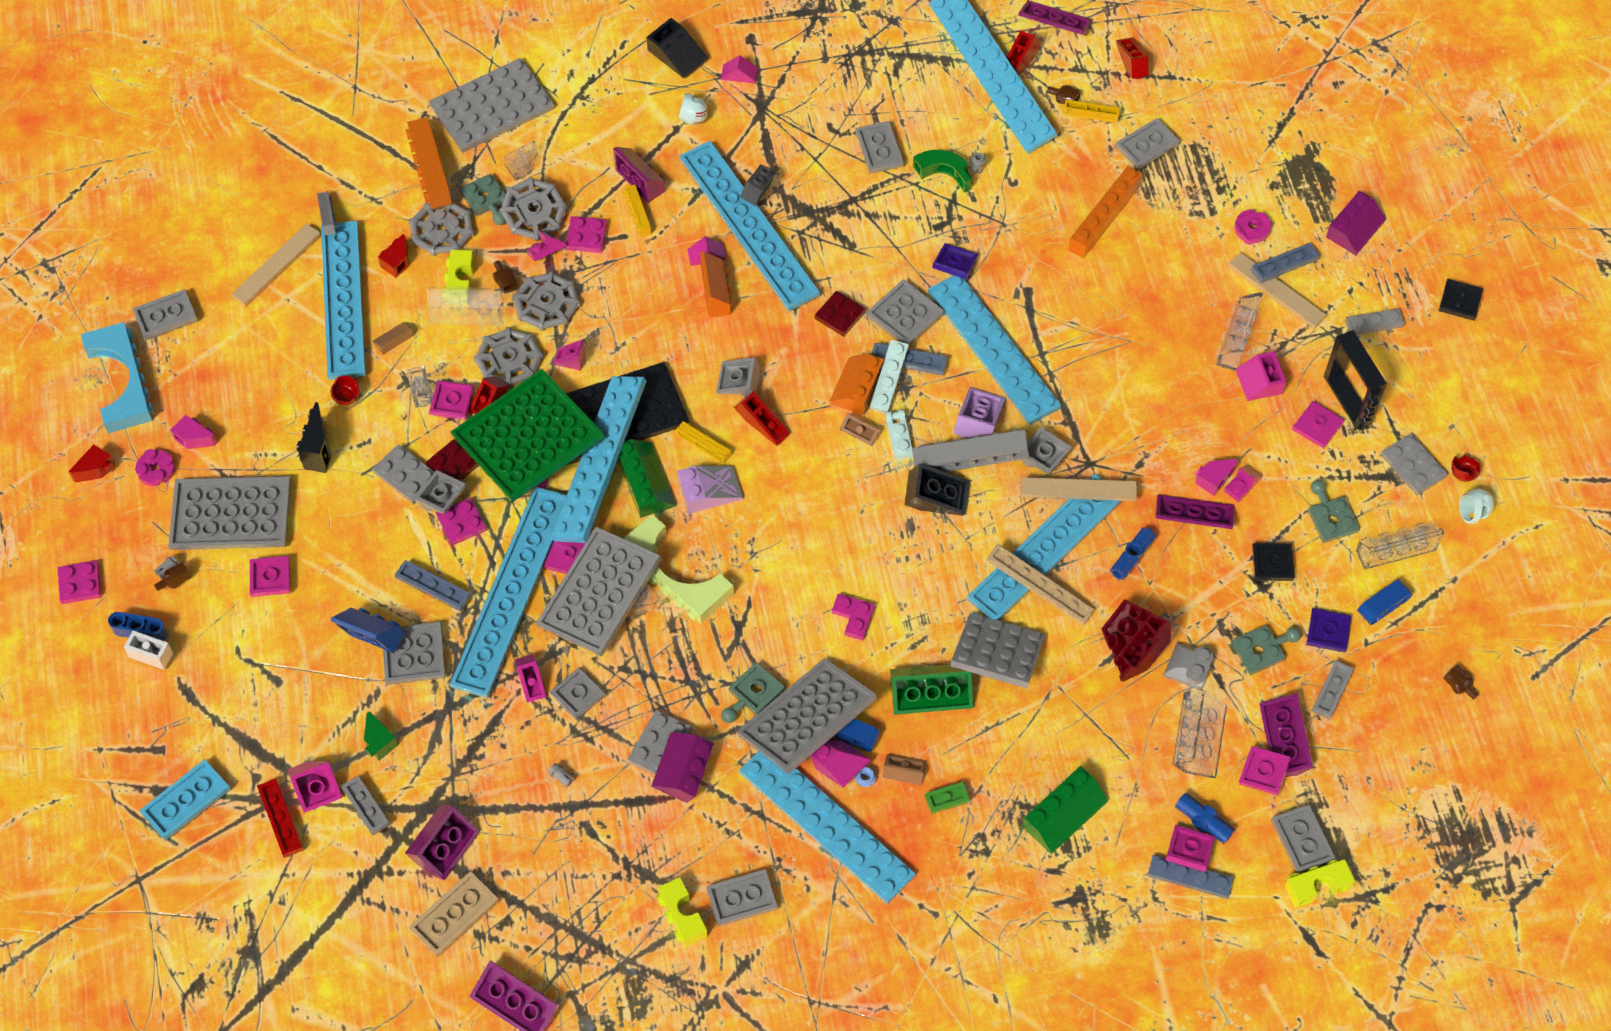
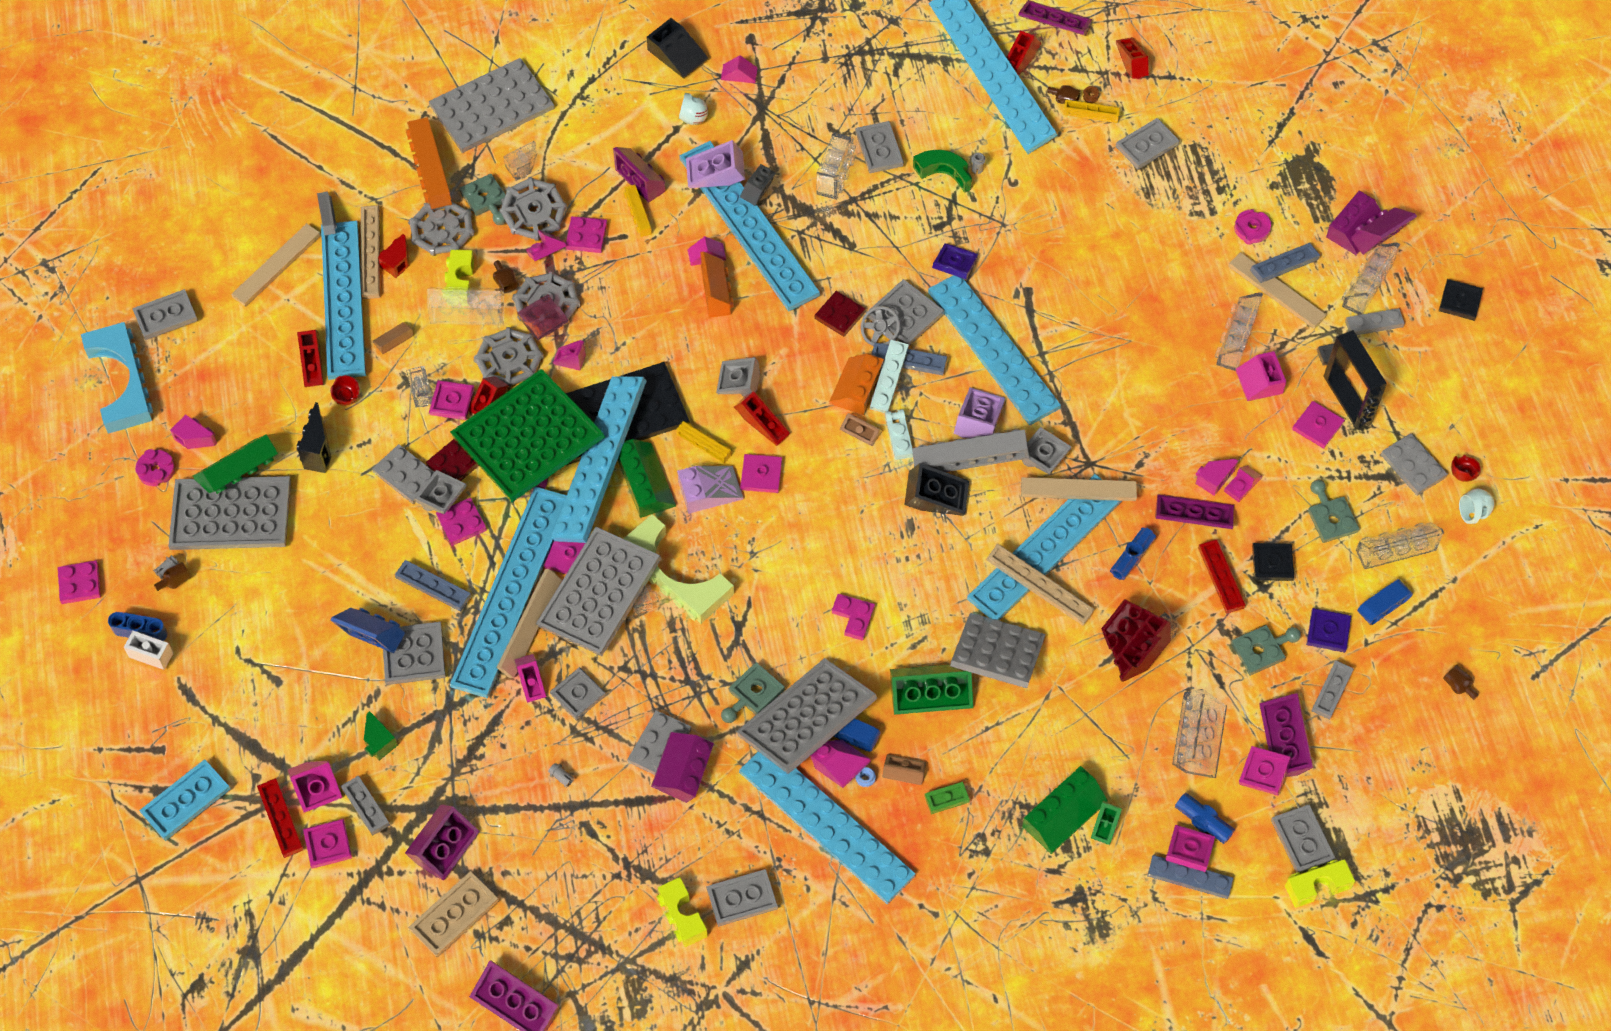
(92, 465): red slope -> none
(236, 464): none -> green slope
(269, 576): dark pink plate -> none
(310, 358): none -> red slope
(327, 843): none -> dark pink plate
(370, 251): none -> tan tile
(527, 625): none -> tan tile
(542, 317): none -> clear pink slope
(716, 166): none -> lavender slope
(761, 473): none -> dark pink plate
(835, 166): none -> clear brick
(880, 325): none -> light grey wheel
(1091, 99): none -> dark orange bush
(1105, 212): orange brick -> none
(1106, 823): none -> green slope
(1189, 665): light grey slope -> none
(1221, 576): none -> red plate
(1324, 353): none -> flat silver plate
(1370, 277): none -> clear slope
(1381, 229): none -> magenta slope

